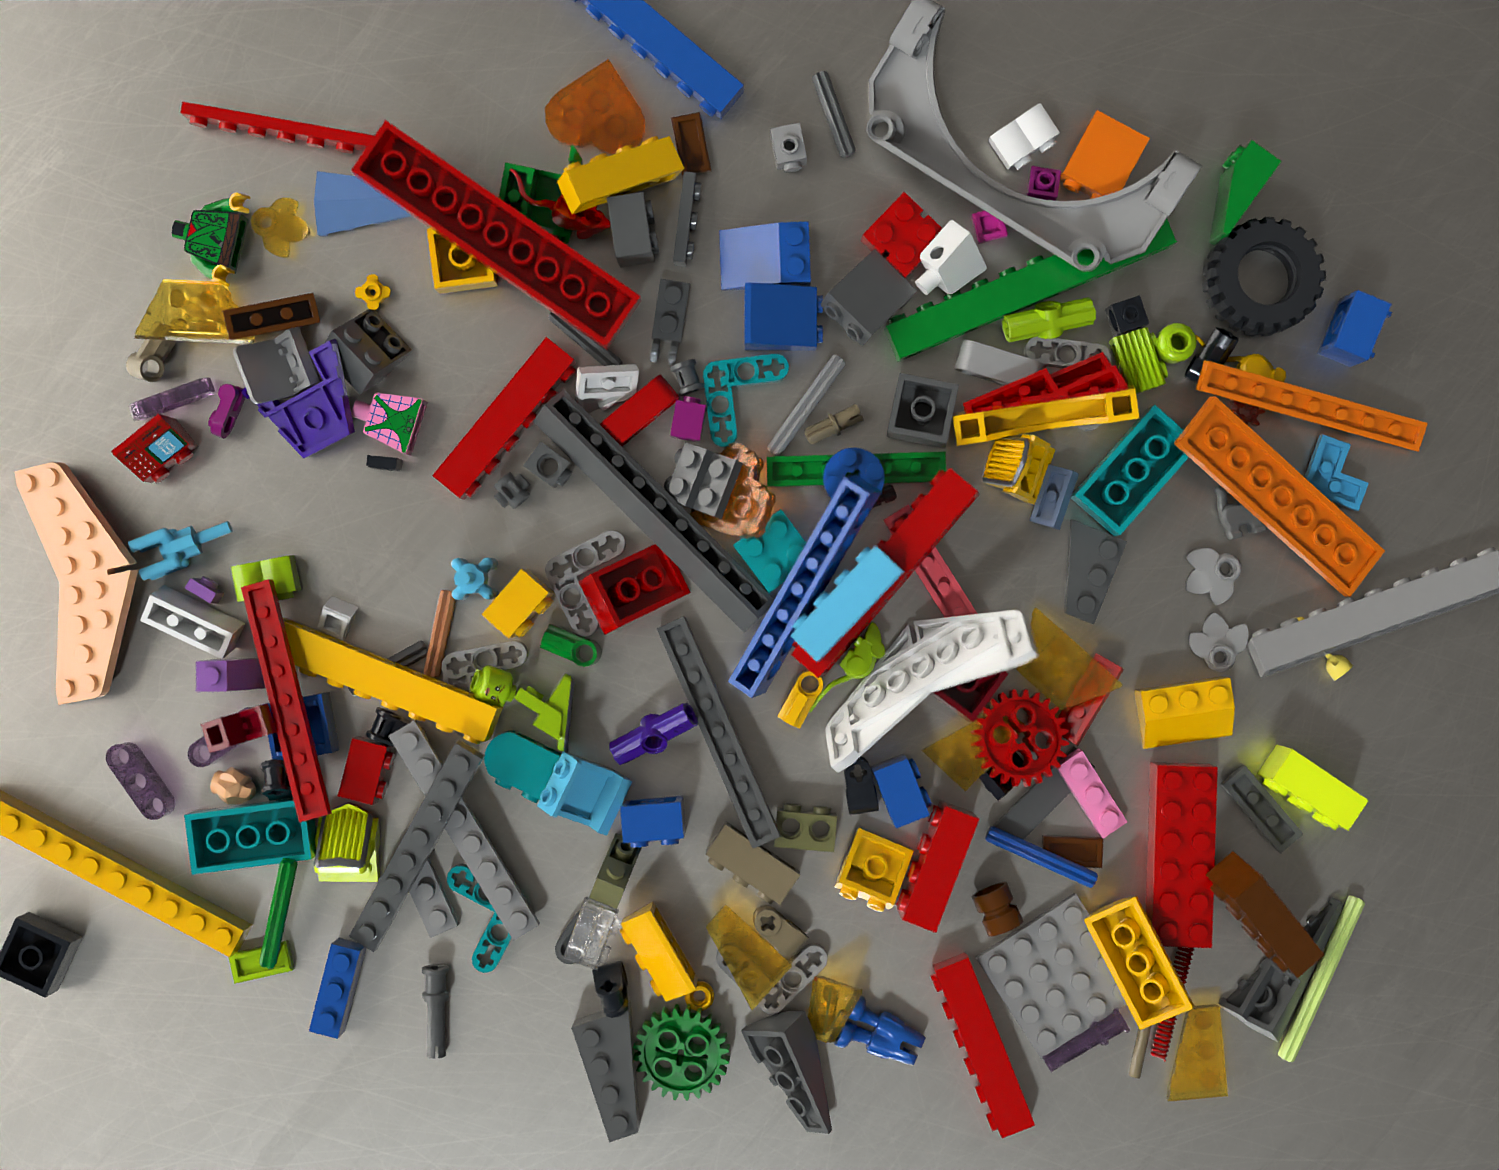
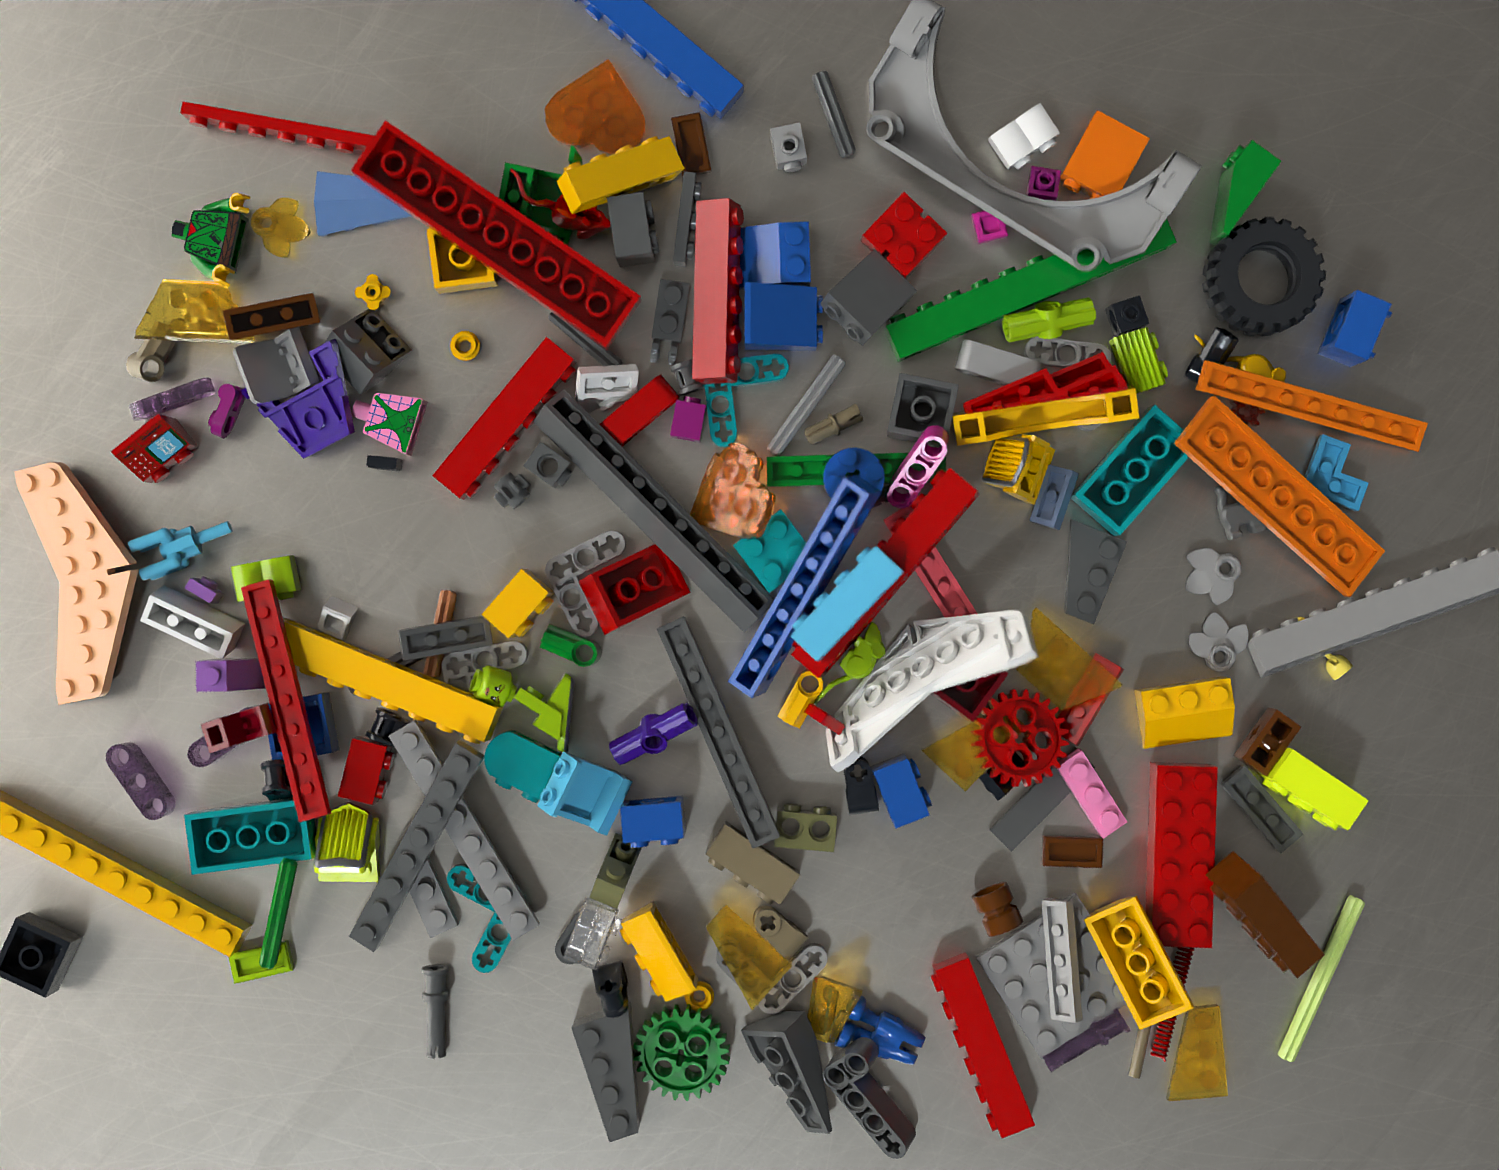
(233, 786): light nougat rock -> none
(337, 988): blue brick -> none
(444, 637): none -> dark grey plate
(461, 337): none -> yellow plate
(473, 578): medium azure plant -> none
(702, 479): dark grey plate -> none
(717, 291): none -> brick
(824, 718): none -> red tile
(866, 1100): none -> dark grey beam
(873, 870): yellow plate -> none
(923, 454): none -> dark pink beam
(937, 865): red brick -> none
(950, 260): white torso -> none
(1041, 856): blue axle -> none
(1062, 960): none -> light grey plate
(1175, 343): lime head -> none
(1267, 741): none -> reddish brown brick
(1271, 996): dark grey wedge -> none

